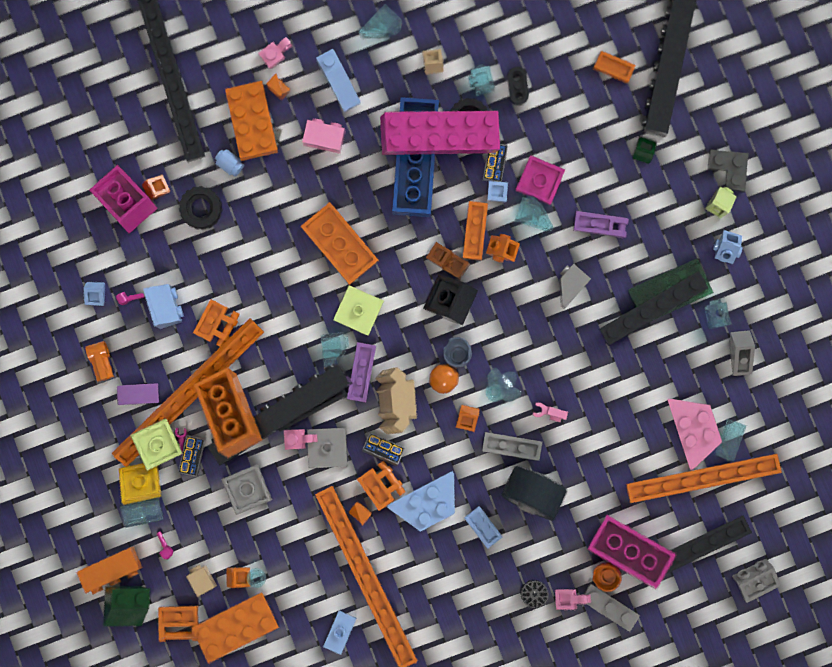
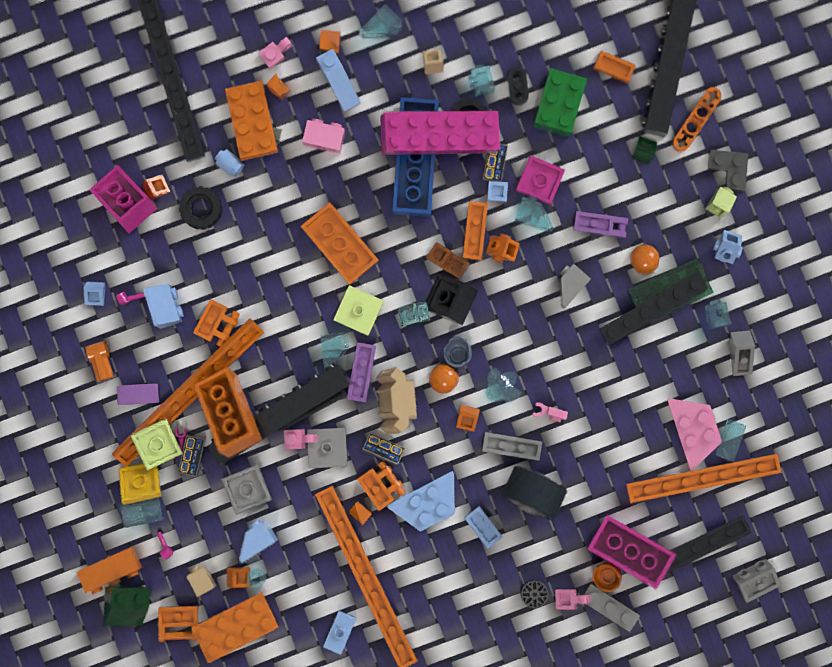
(257, 539): none -> light blue slope
(329, 40): none -> orange slope
(413, 314): none -> clear light blue bracket
(560, 102): none -> green brick
(645, 259): none -> orange hair
(696, 119): none -> orange beam

